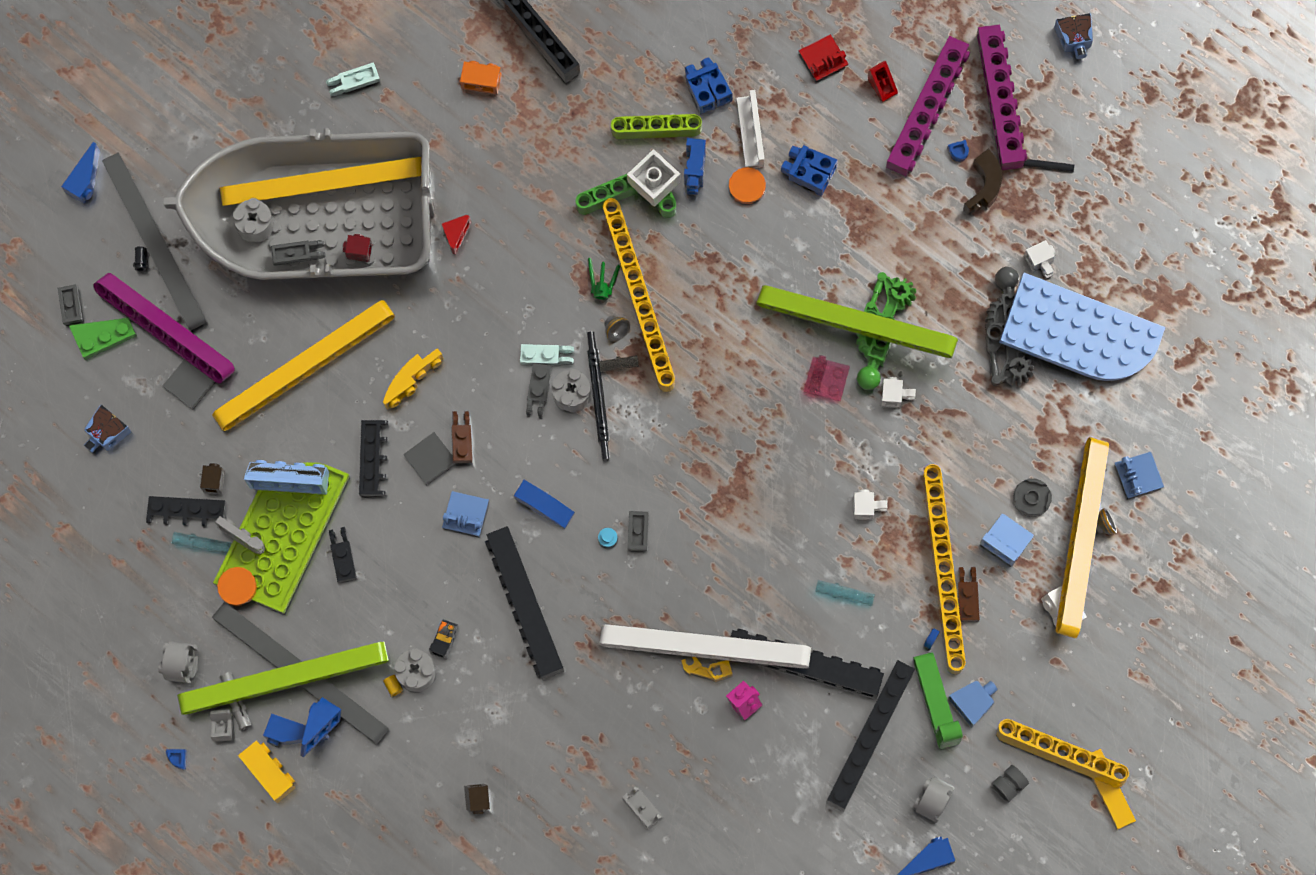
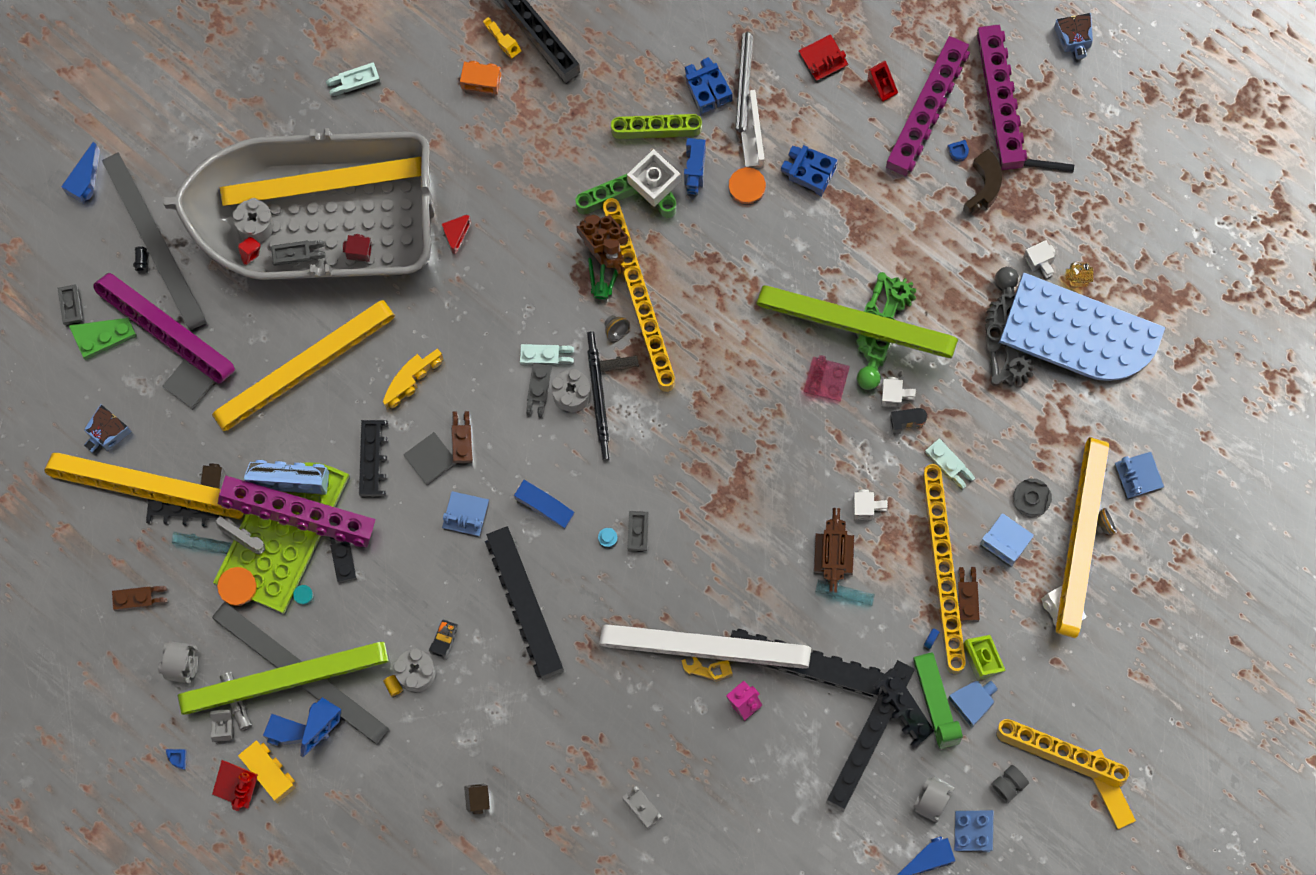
(137, 598): none -> reddish brown hinge
(138, 484): none -> yellow beam
(235, 785): none -> red hinge
(249, 250): none -> red slope
(290, 503): none -> magenta brick
(303, 595): none -> teal tile
(506, 43): none -> yellow piece
(604, 239): none -> reddish brown piece
(744, 82): none -> axle
(834, 551): none -> reddish brown piece
(905, 706): none -> black hinge
(907, 418): none -> black leg
(948, 462): none -> light aqua hinge
(974, 830): none -> medium blue hinge
(983, 657): none -> lime slope
(1079, 274): none -> clear yellow head

